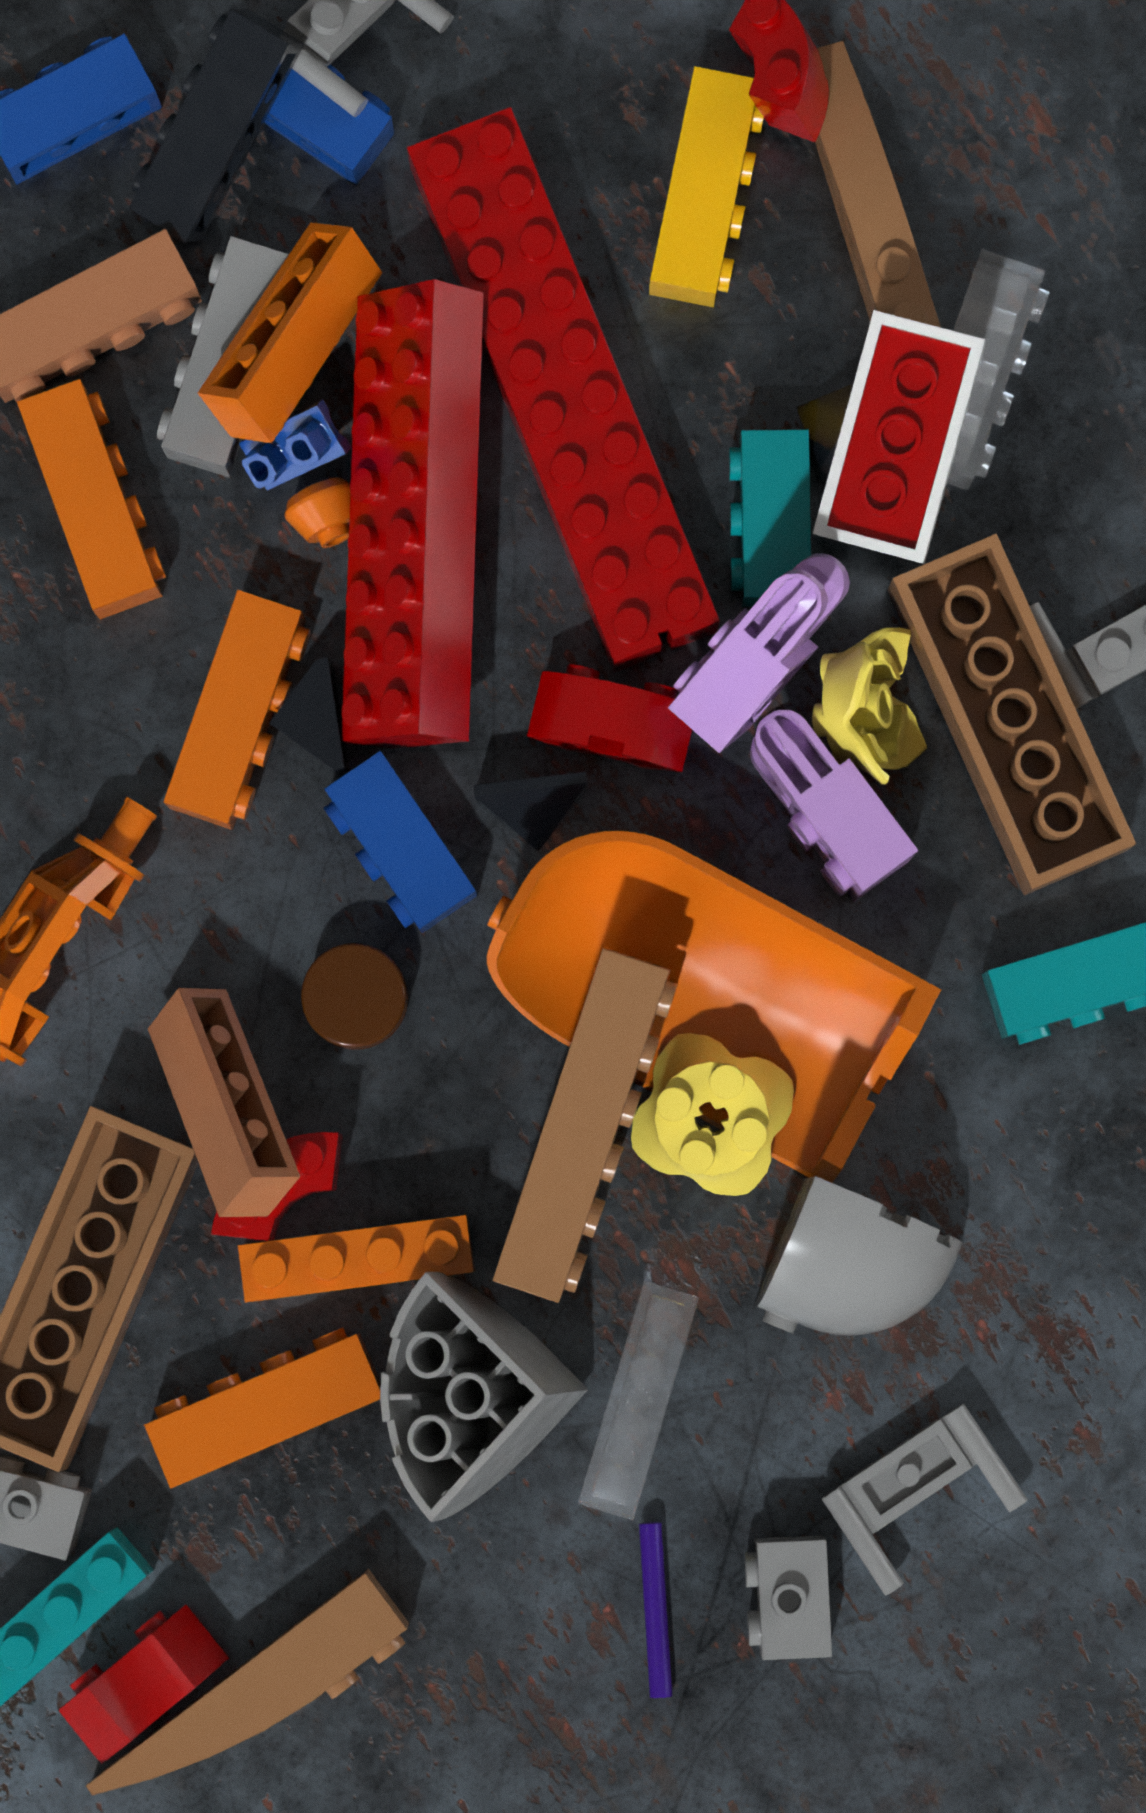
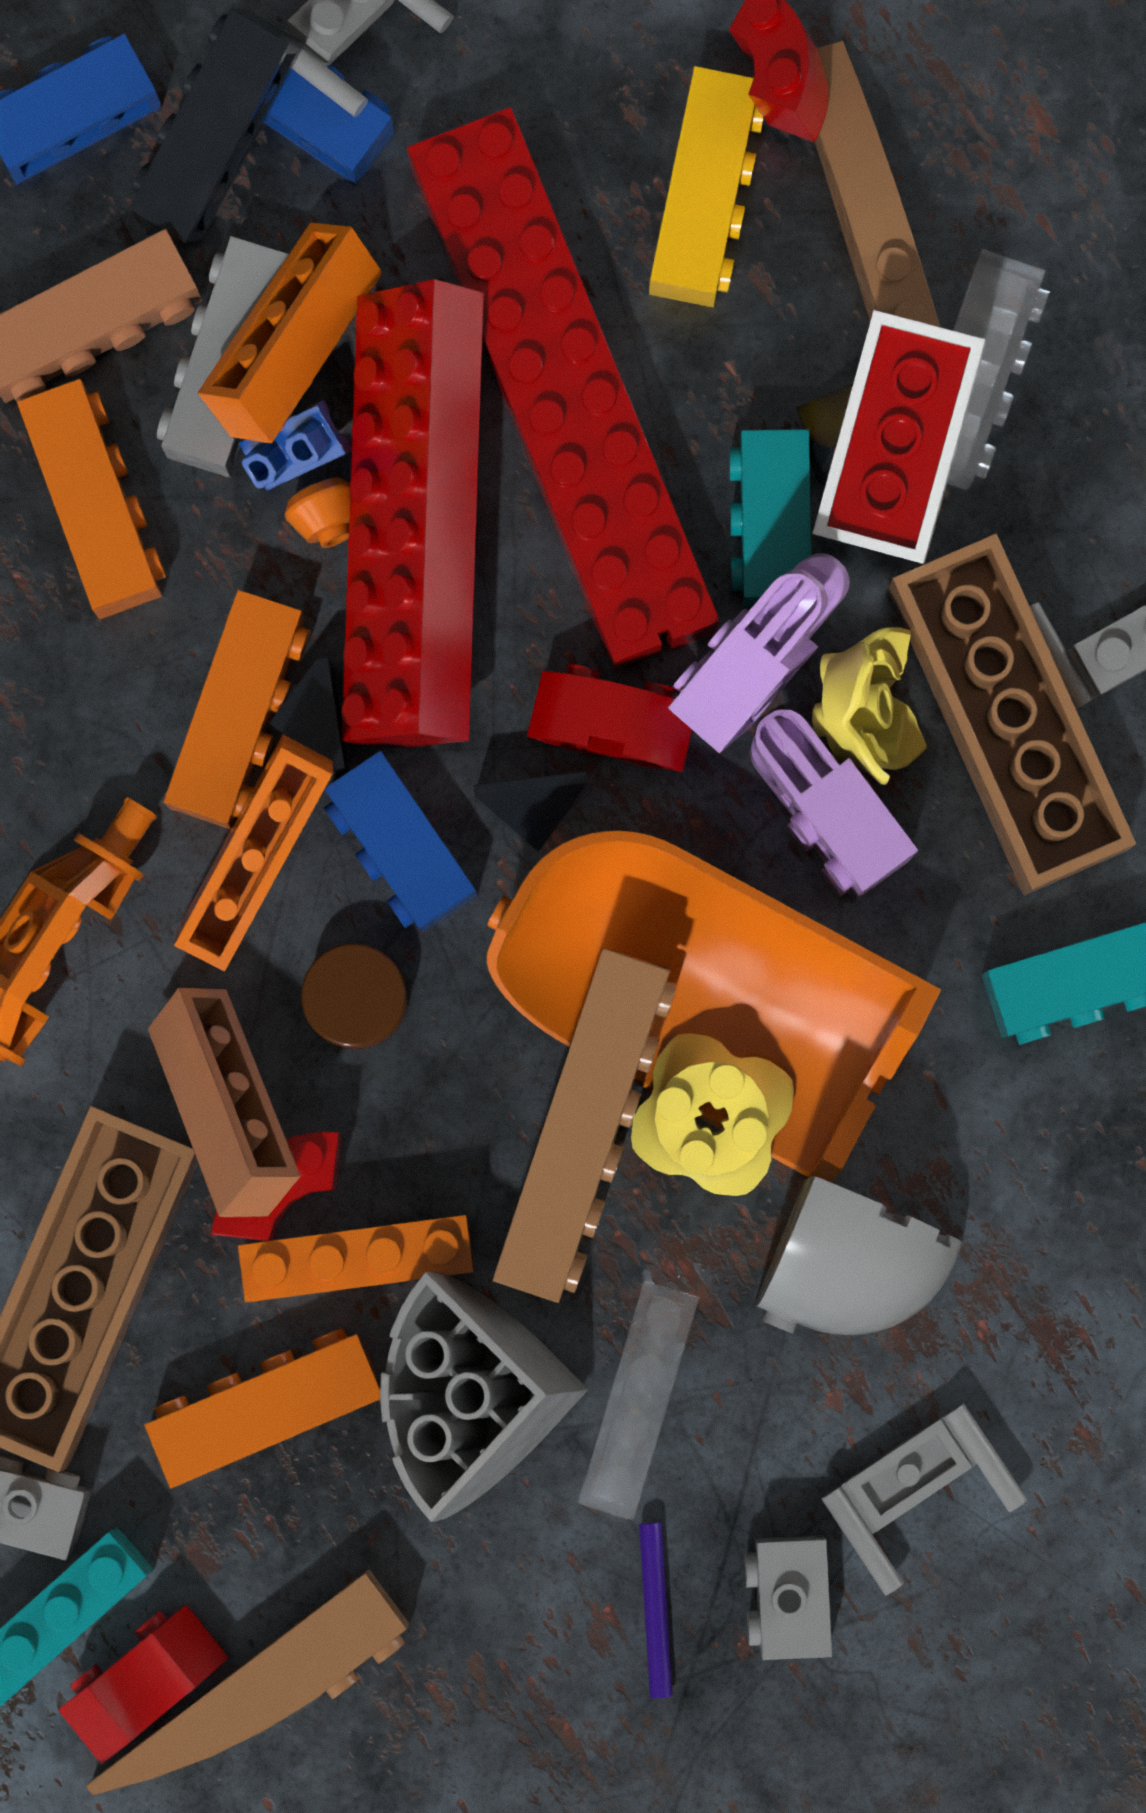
(254, 853): none -> orange brick

